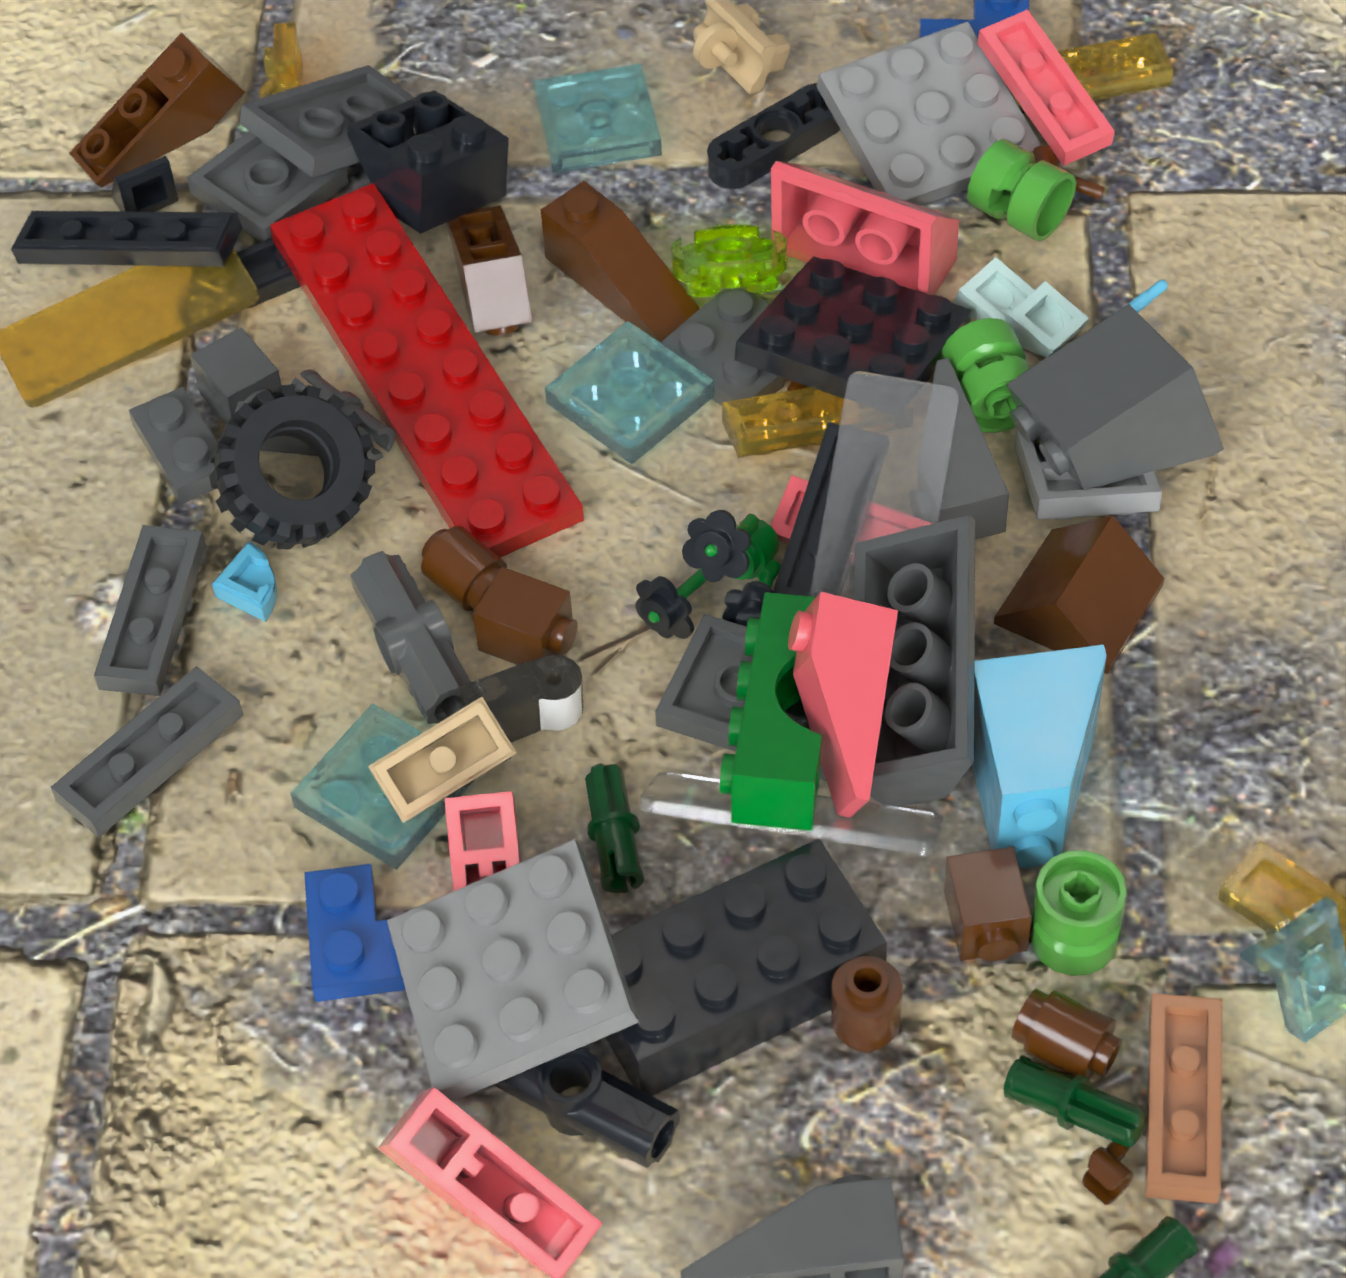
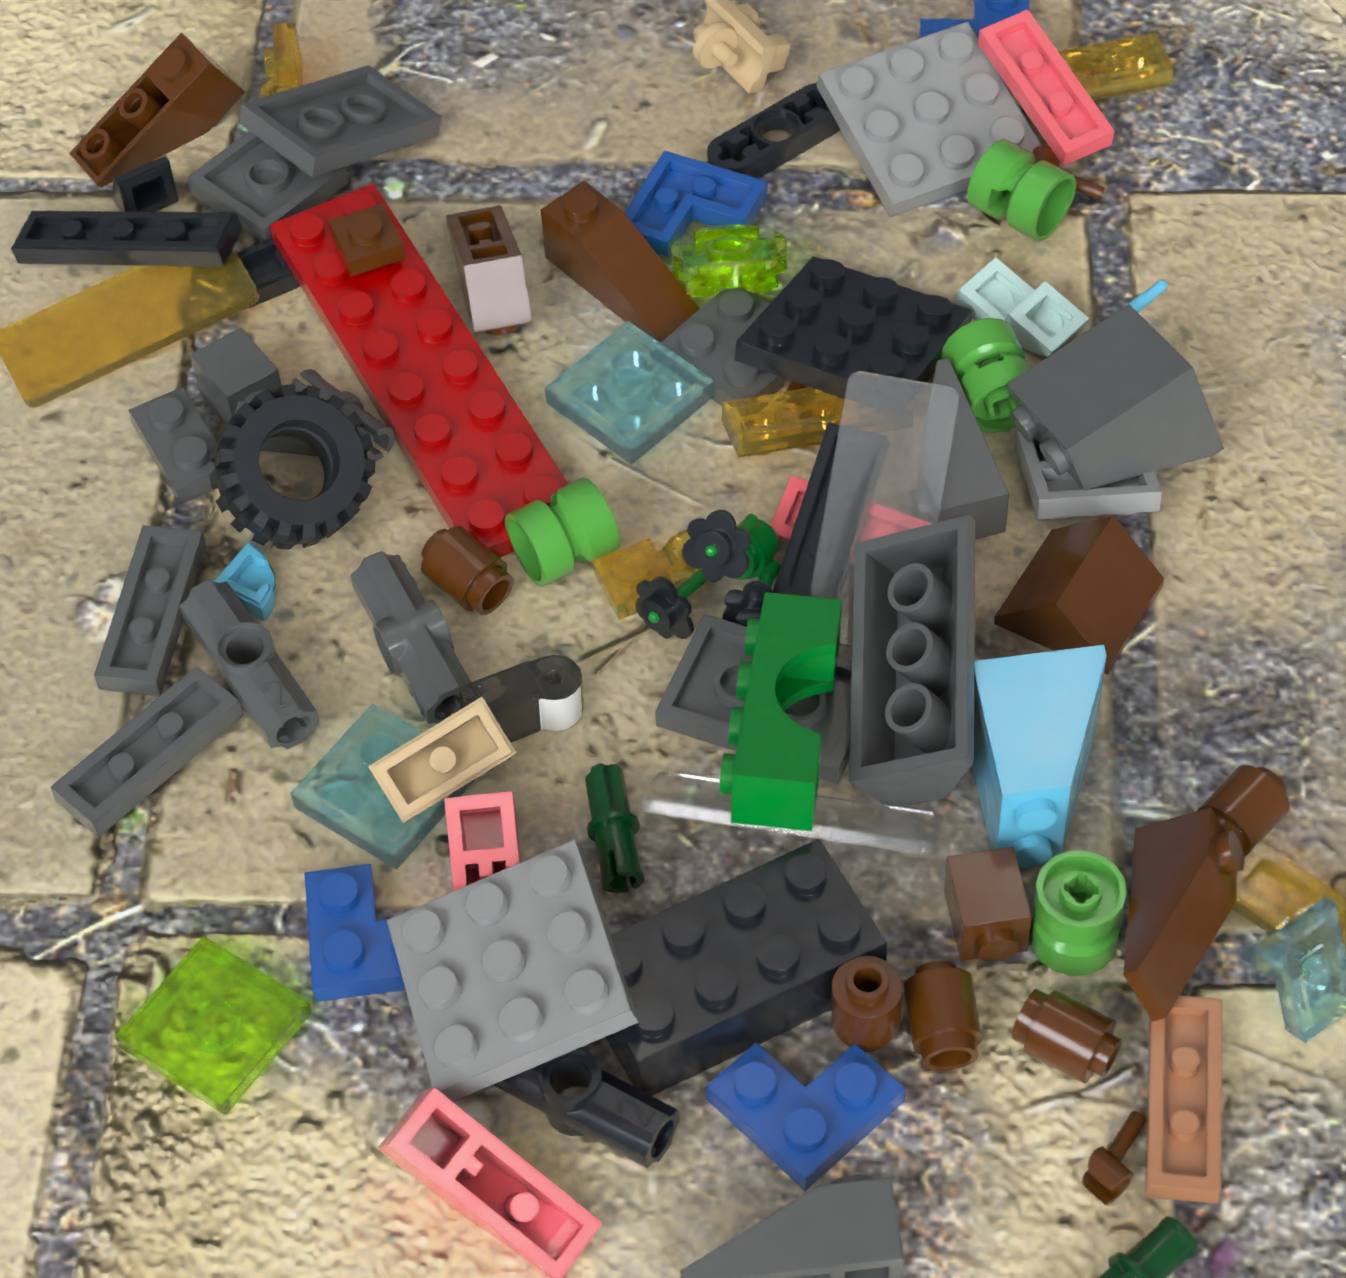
(214, 1025): none -> clear neon green tile
(249, 664): none -> dark grey piece
(367, 239): none -> reddish brown plate
(431, 159): black slope -> none
(524, 618): reddish brown brick -> none
(572, 527): none -> bright green wheel
(597, 118): clear light blue plate -> none
(625, 568): none -> clear yellow plate
(691, 190): none -> blue plate
(809, 1125): none -> blue plate
(842, 687): coral slope -> none
(861, 228): coral slope -> none
(943, 1015): none -> reddish brown brick
(1074, 1102): dark green axle -> none
(1177, 903): none -> reddish brown slope
(1249, 804): none -> reddish brown brick

